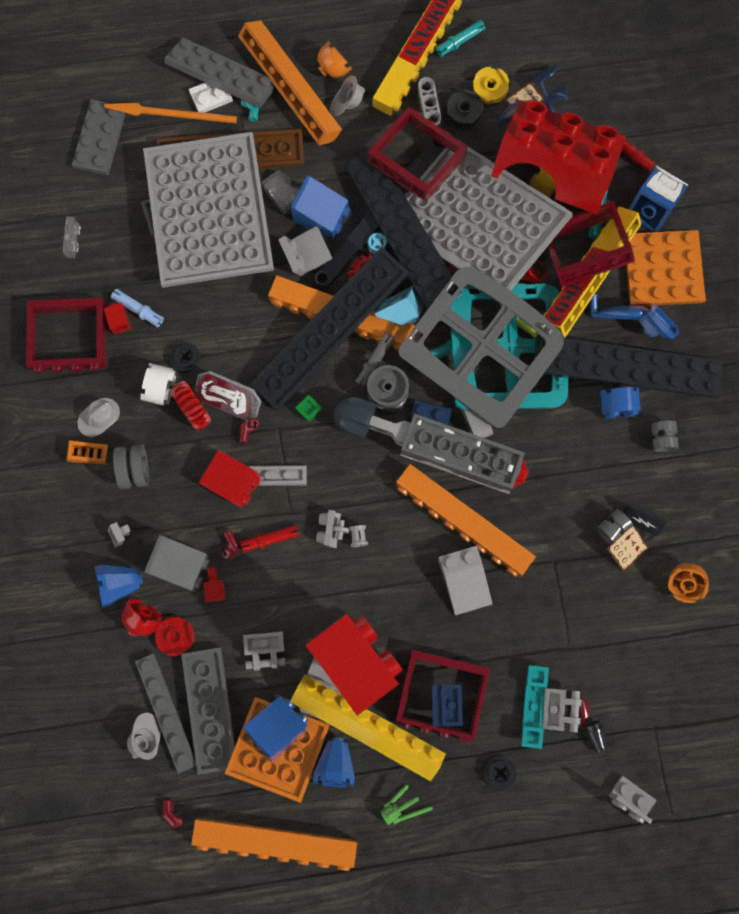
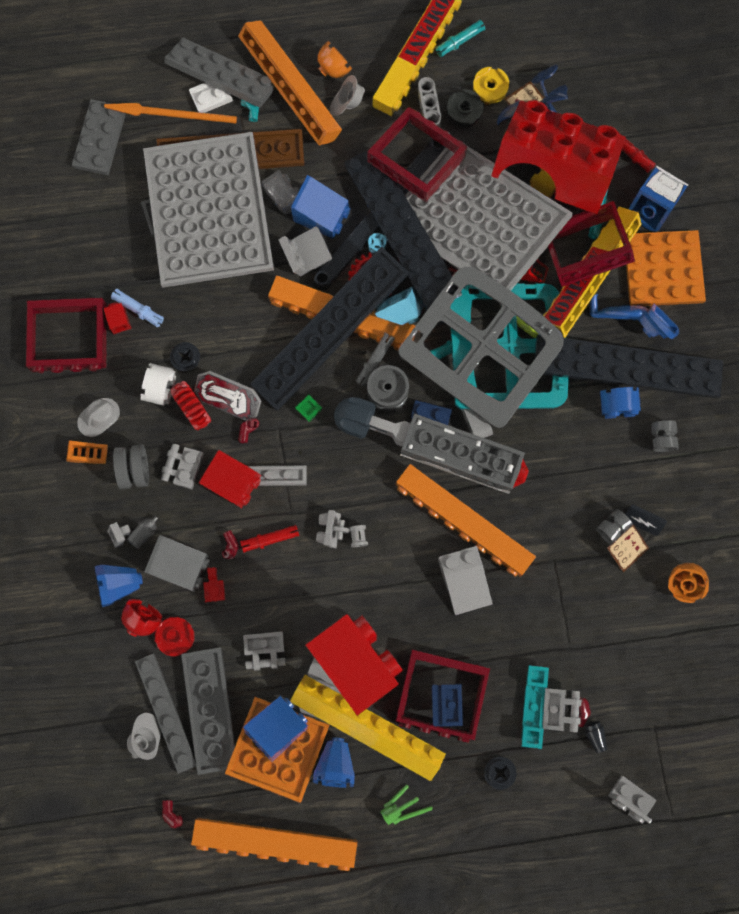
(70, 244): clear plate -> none
(142, 532): none -> dark grey piece
(187, 469): none -> light grey plate

